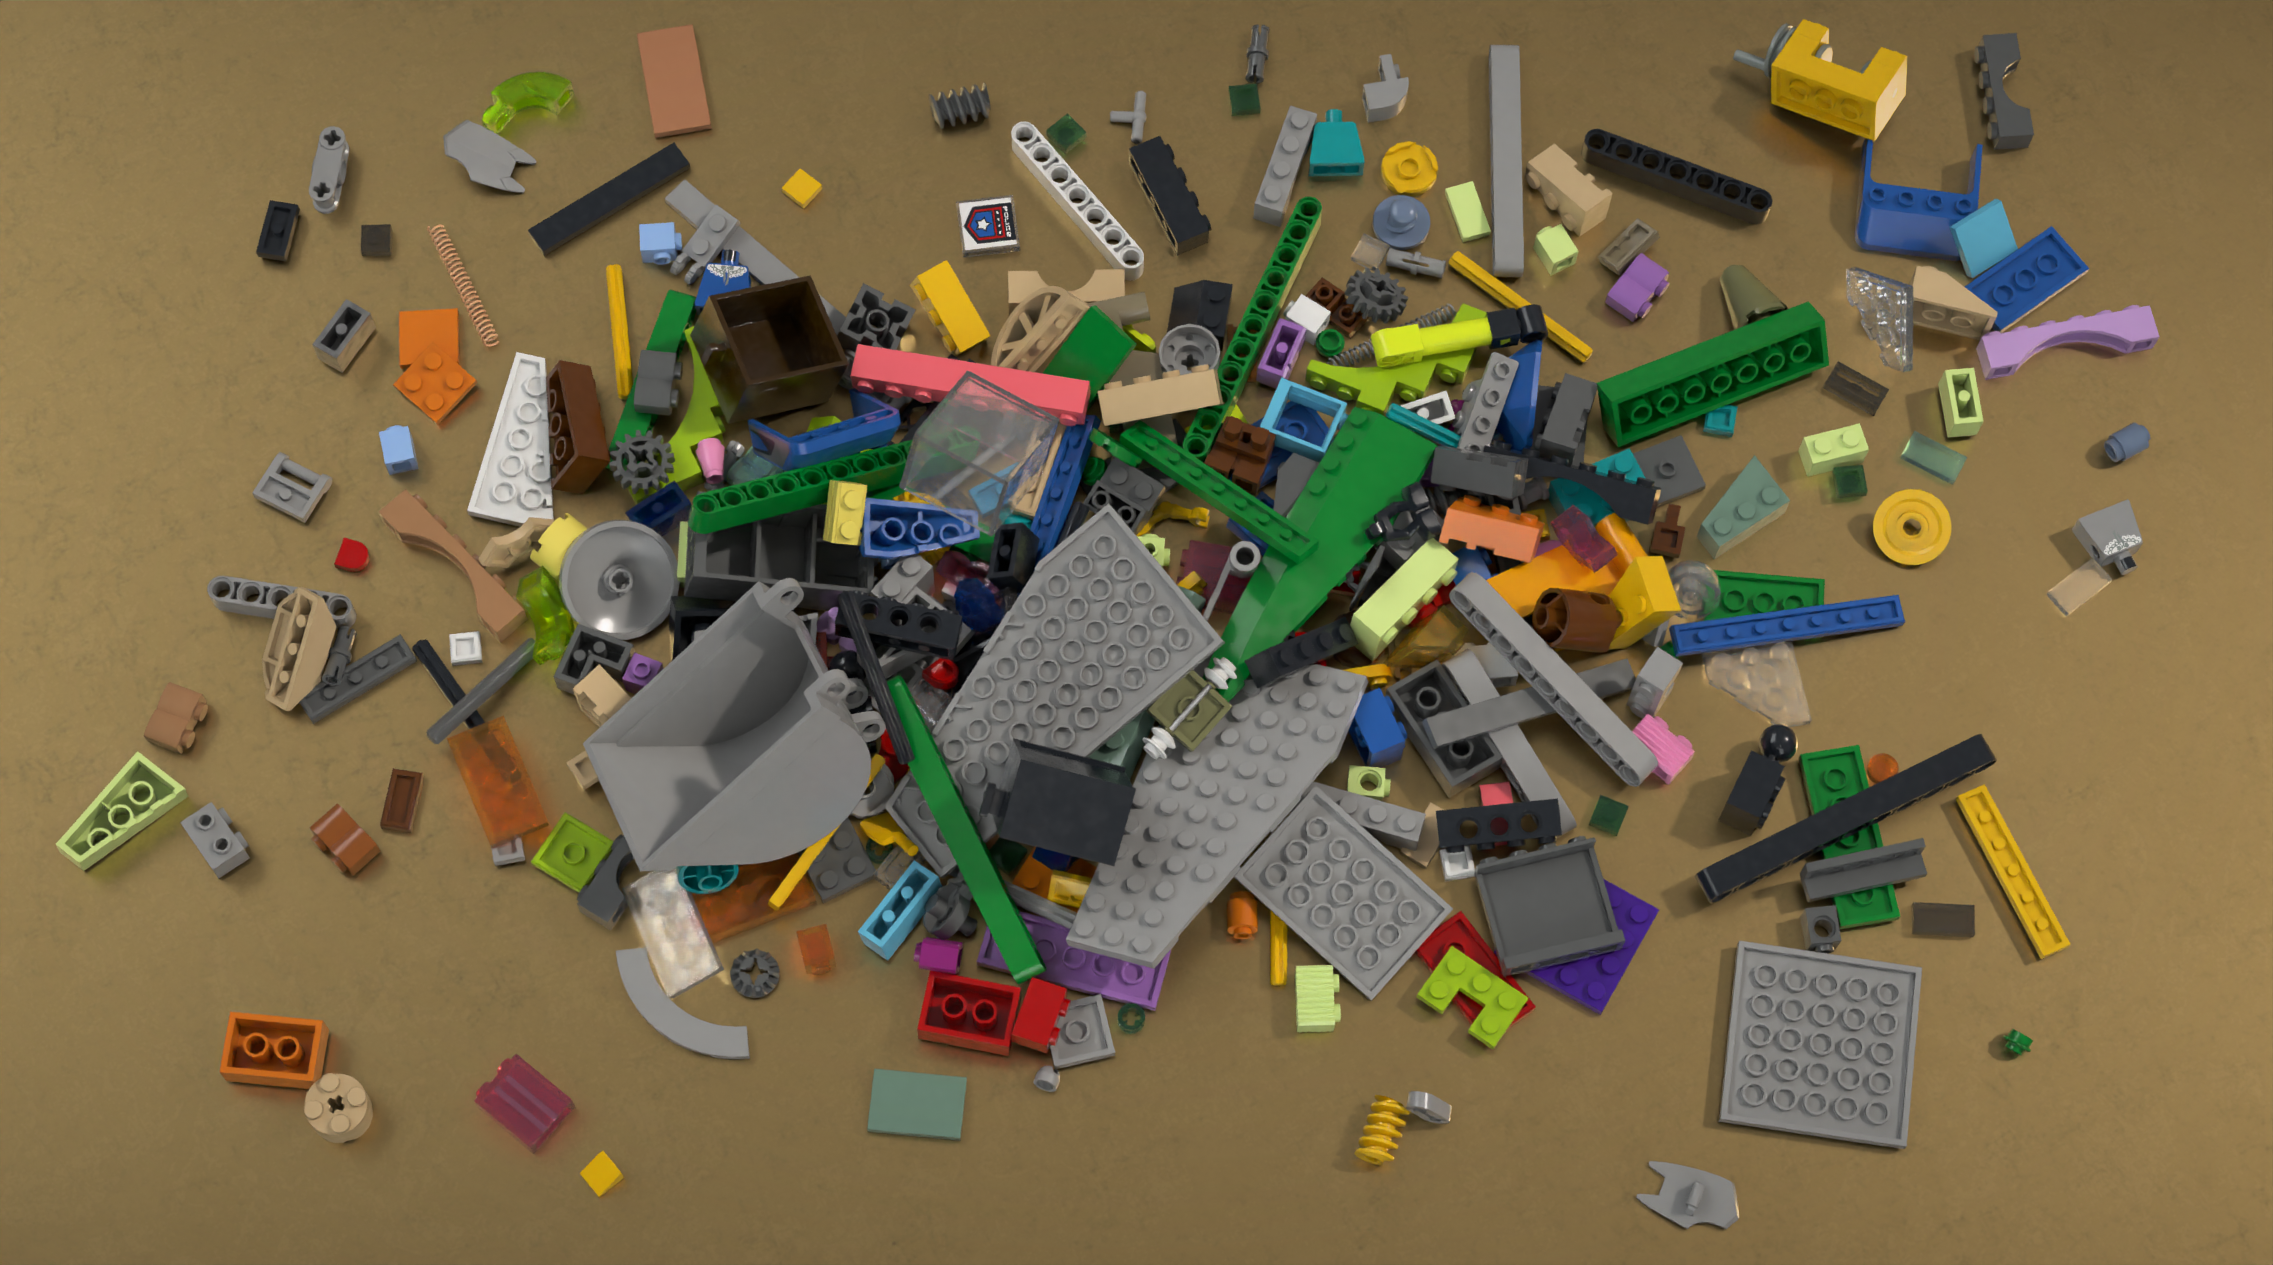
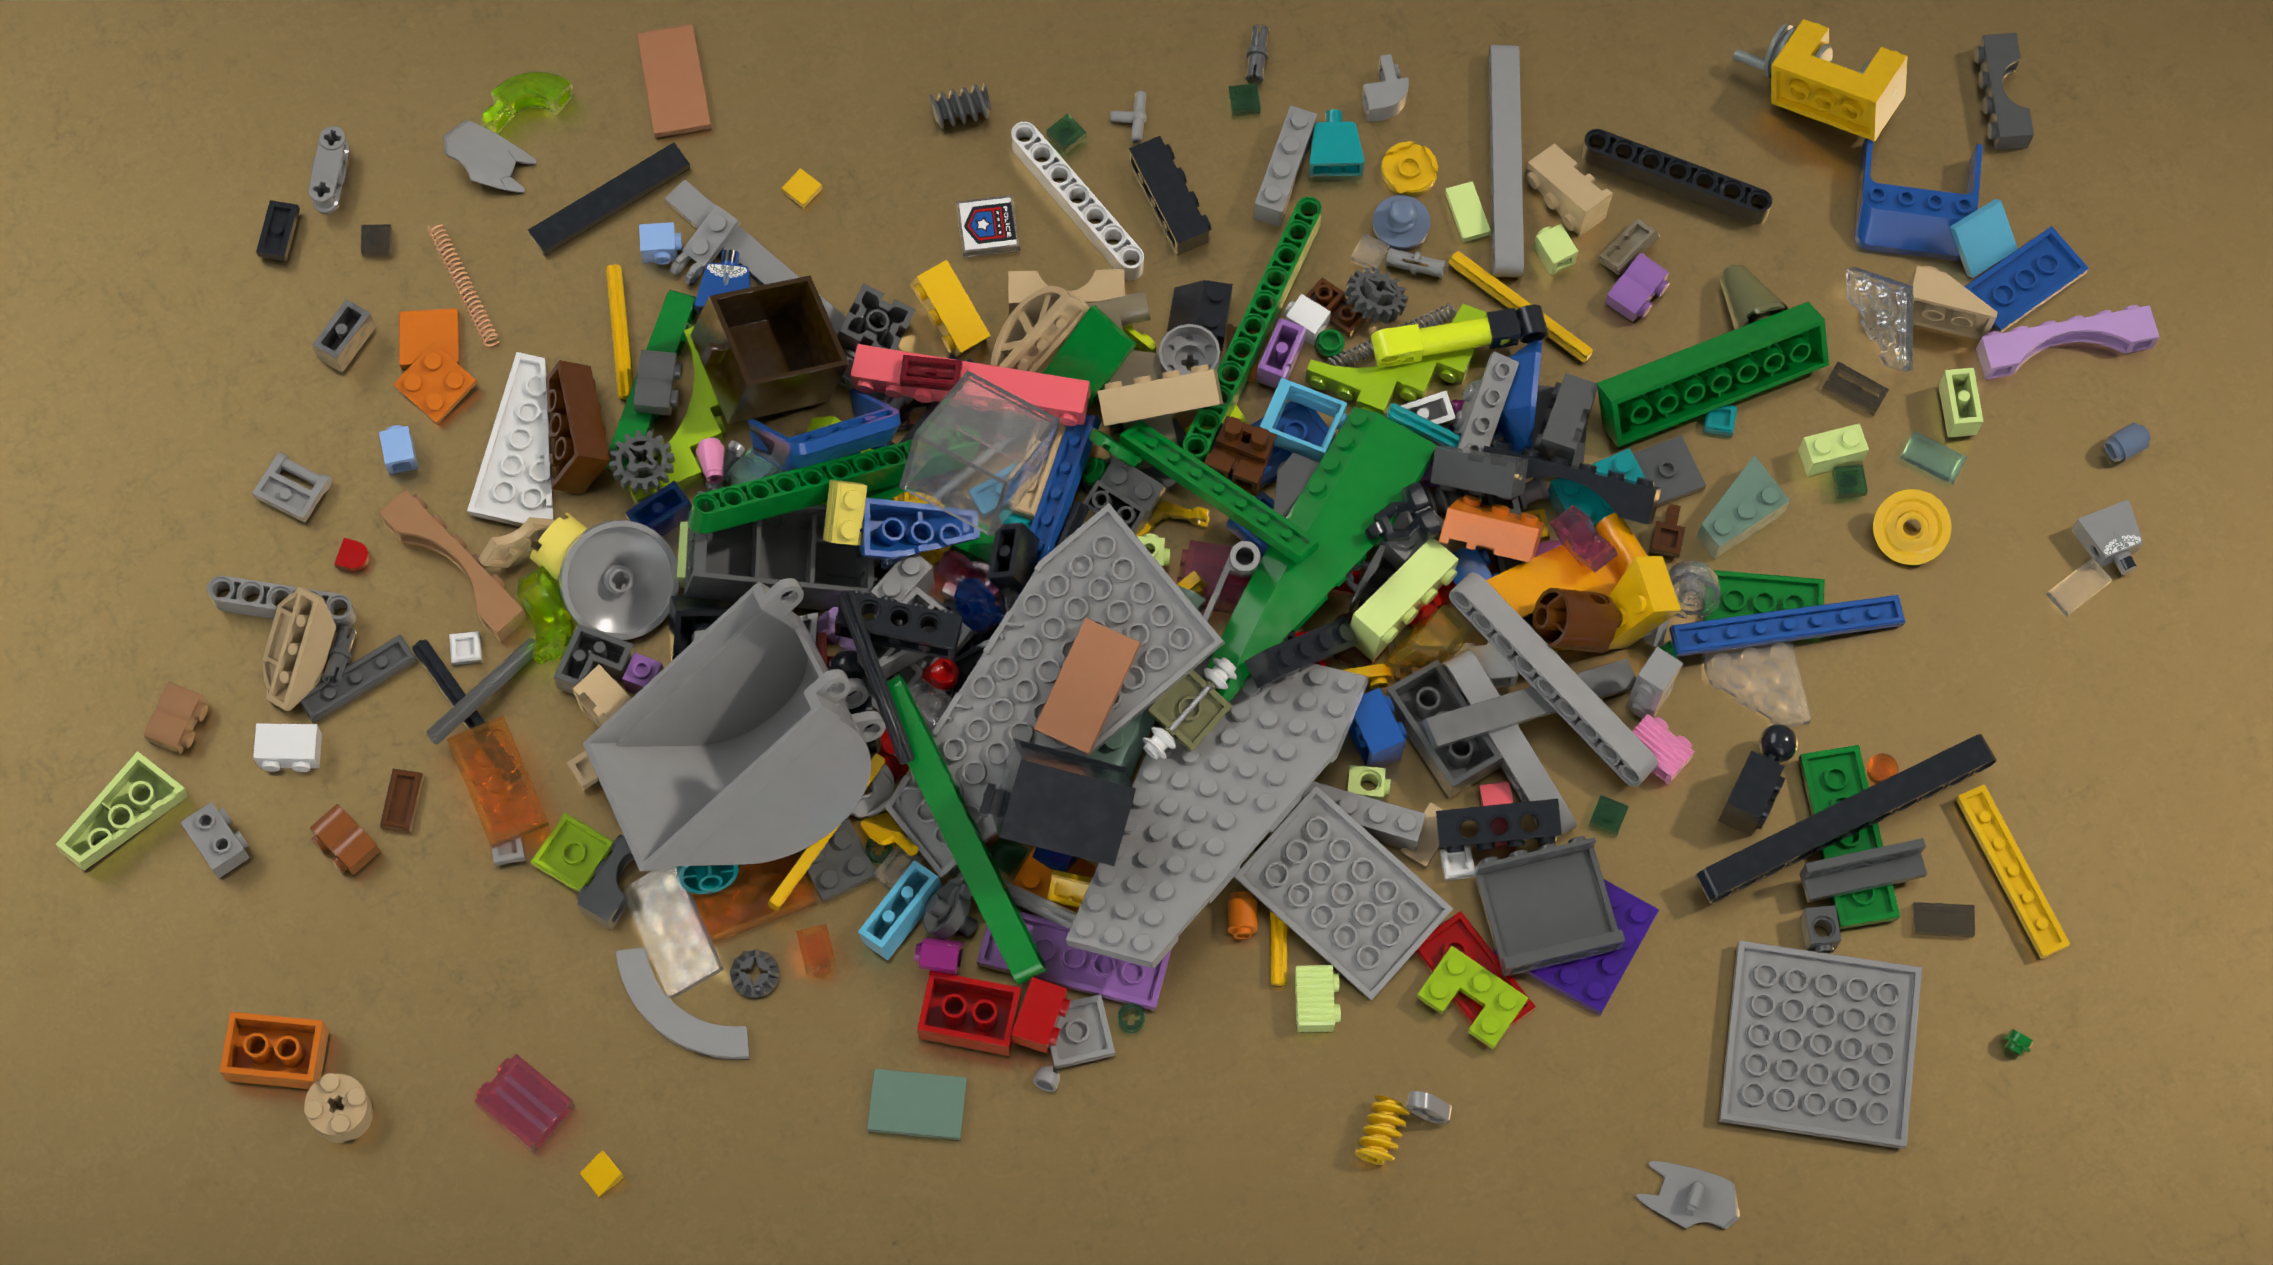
(287, 746): none -> white brick
(906, 380): none -> dark red tile
(1087, 686): none -> nougat tile

